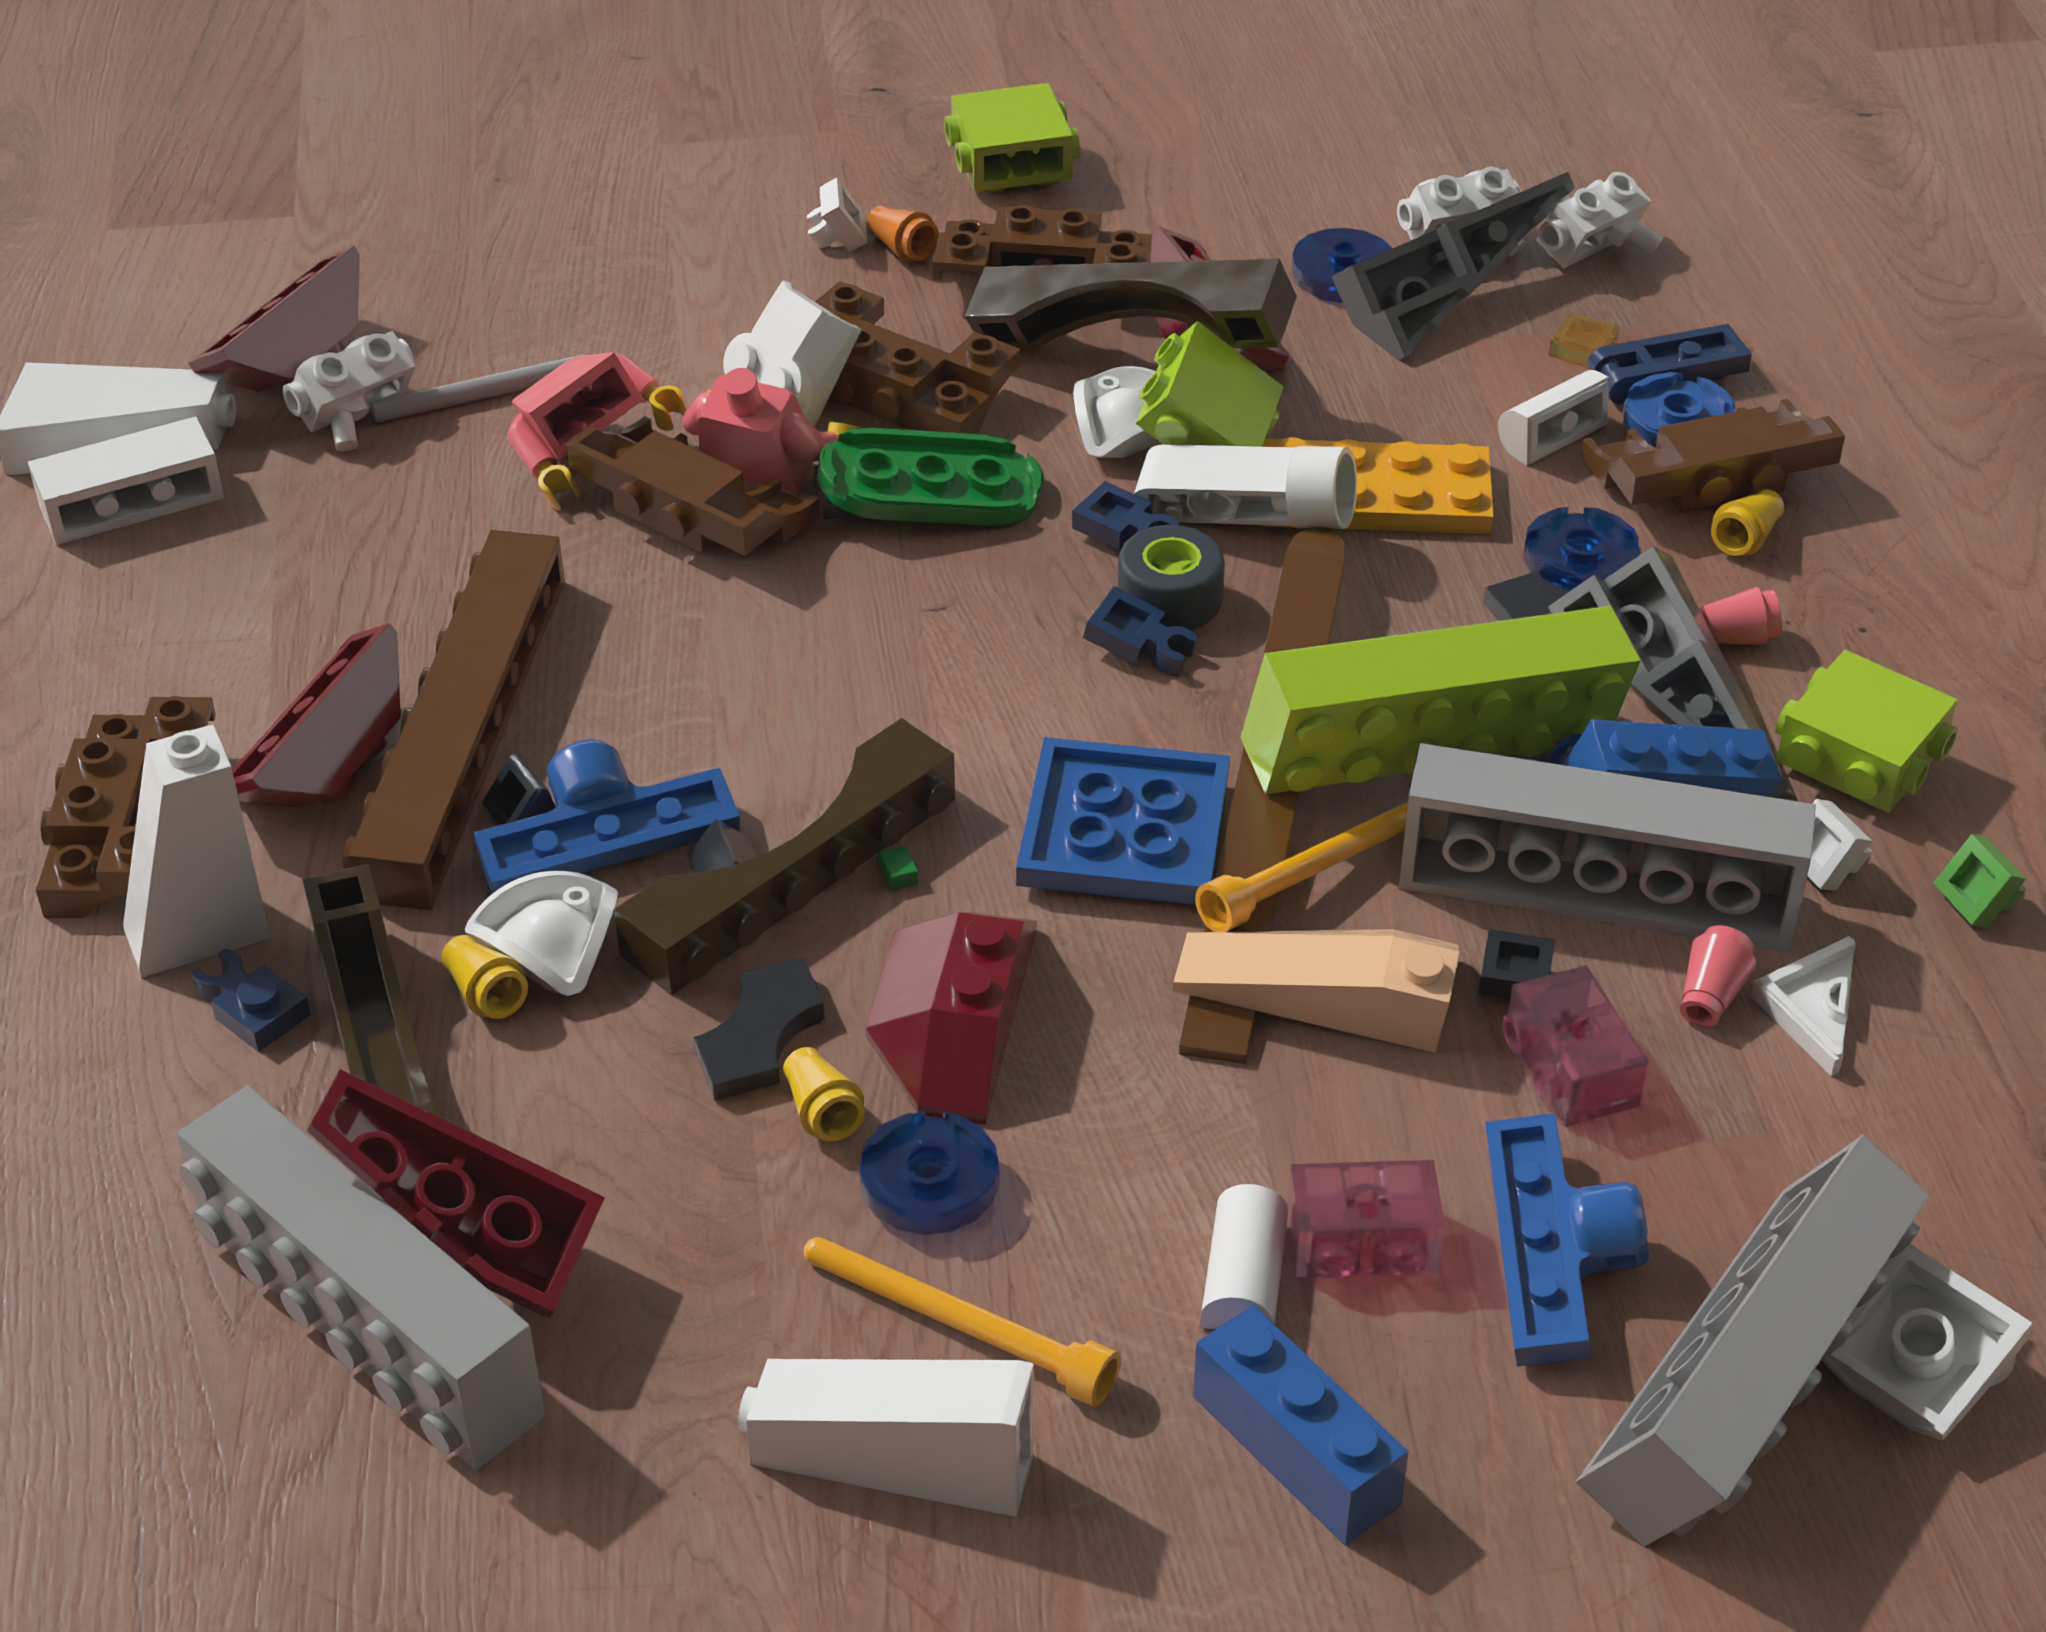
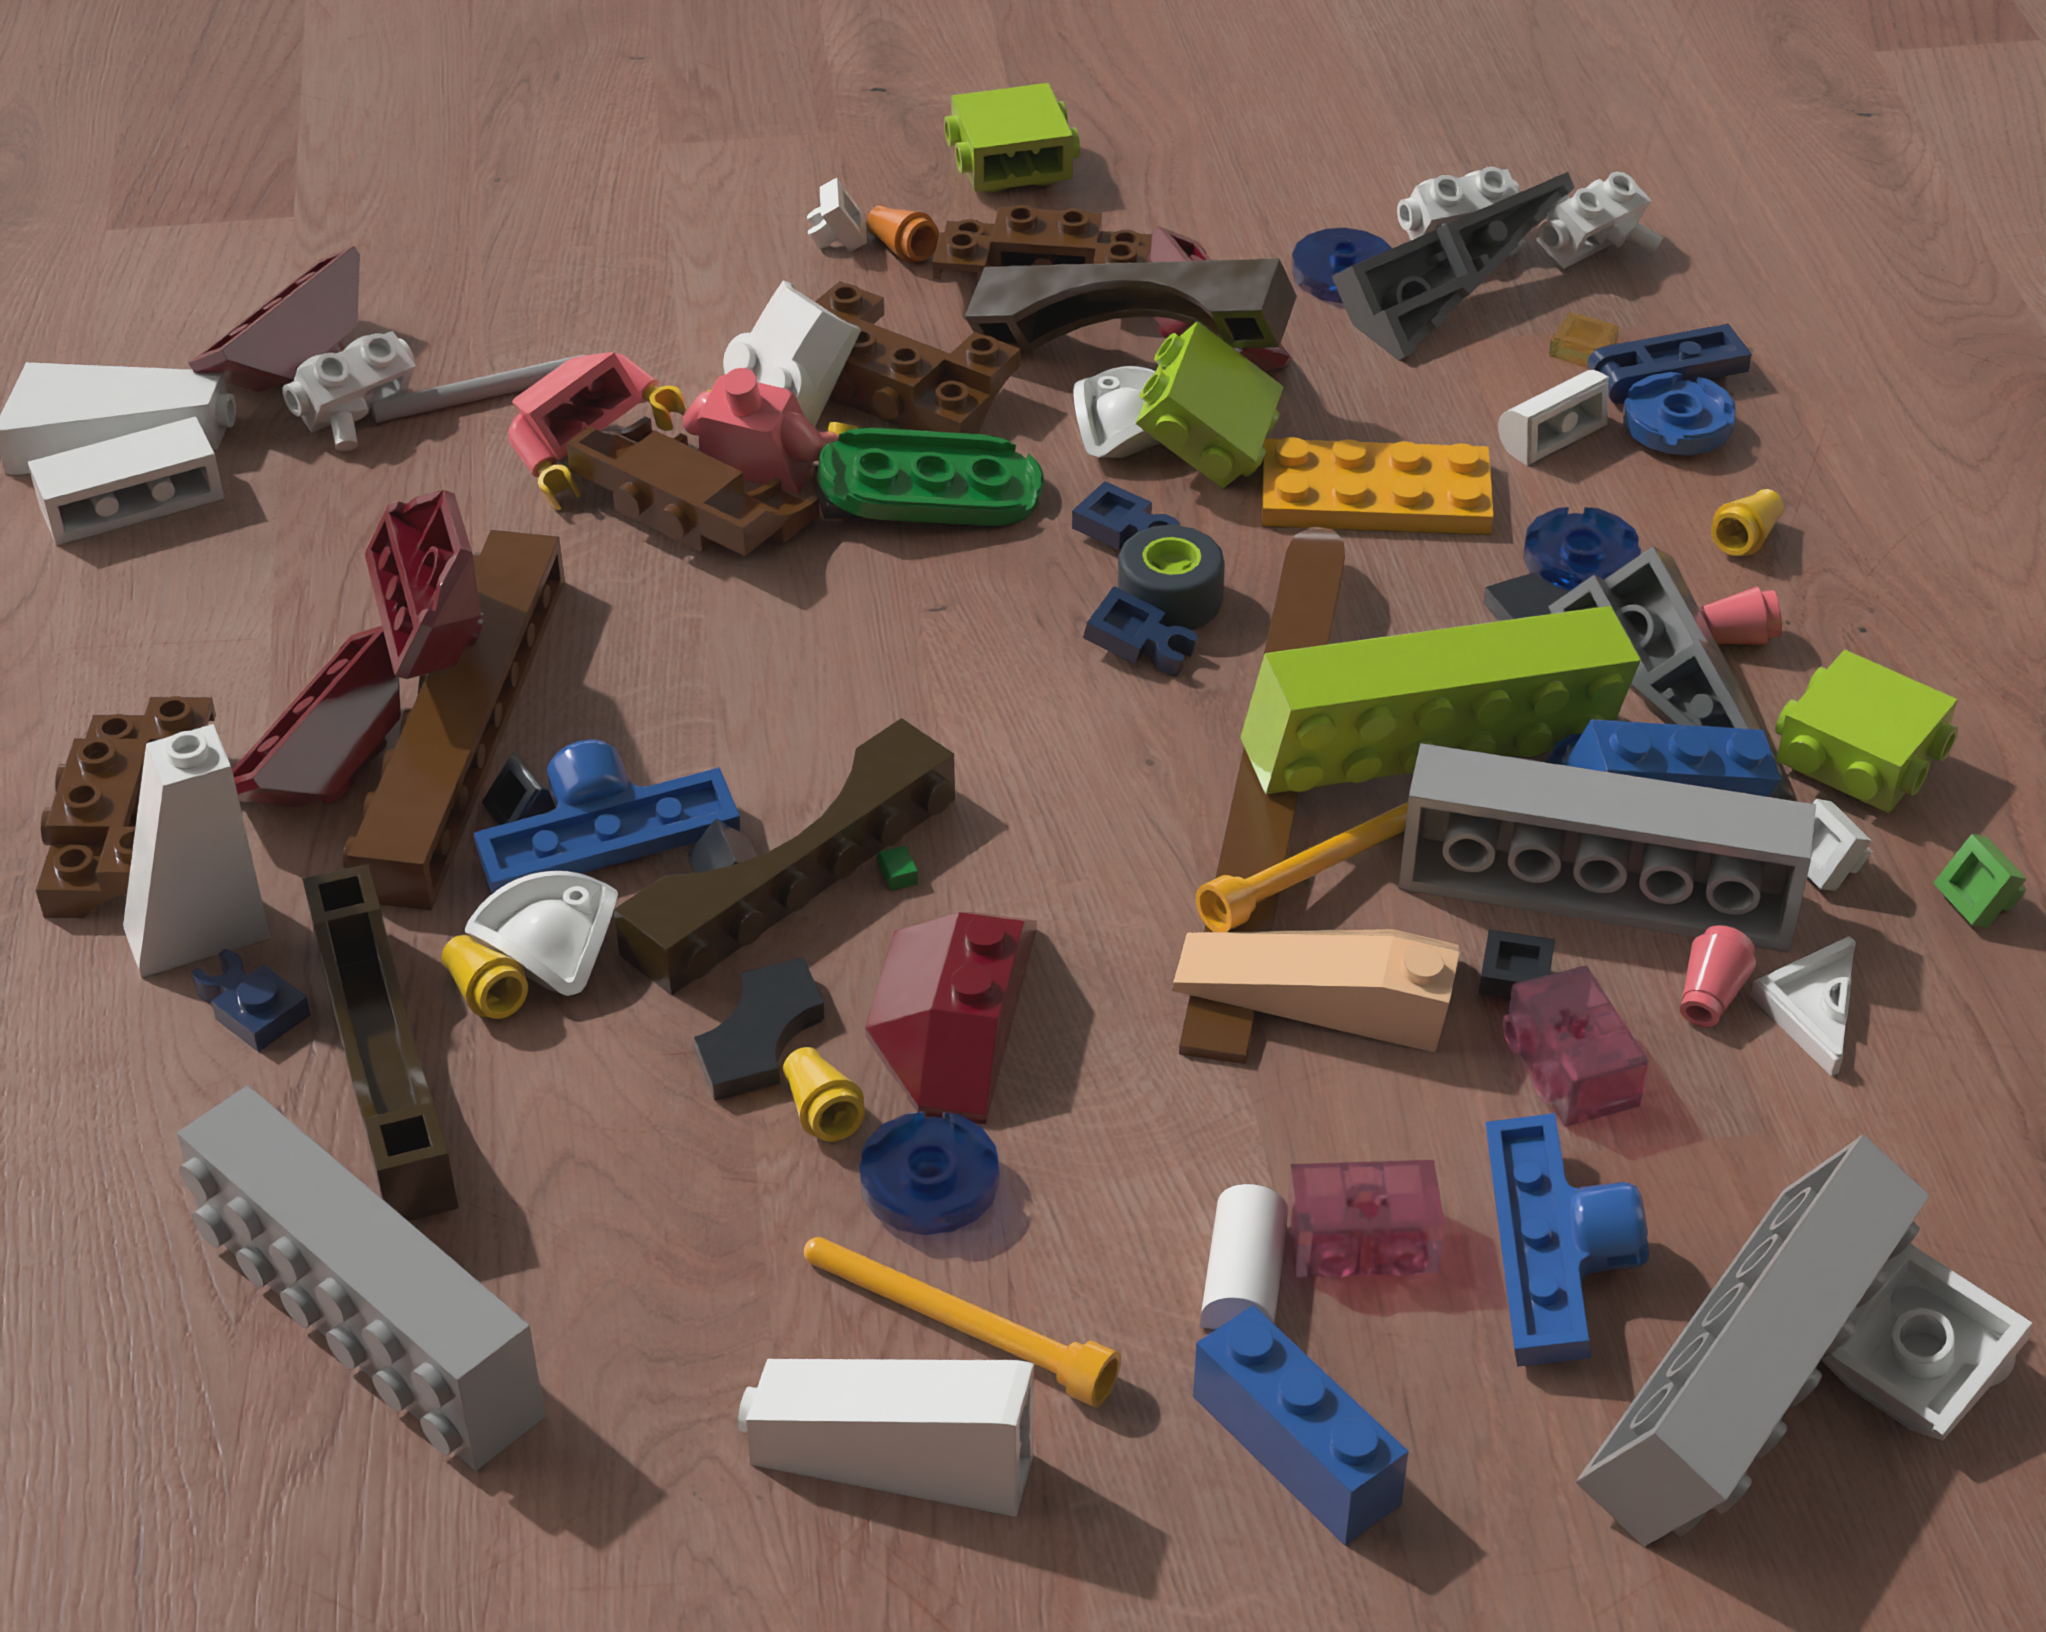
(424, 584): none -> dark red wedge
(473, 1199): dark red wedge -> none
(1123, 820): blue plate -> none
(1251, 485): white beam -> none
(1716, 456): reddish brown bracket -> none

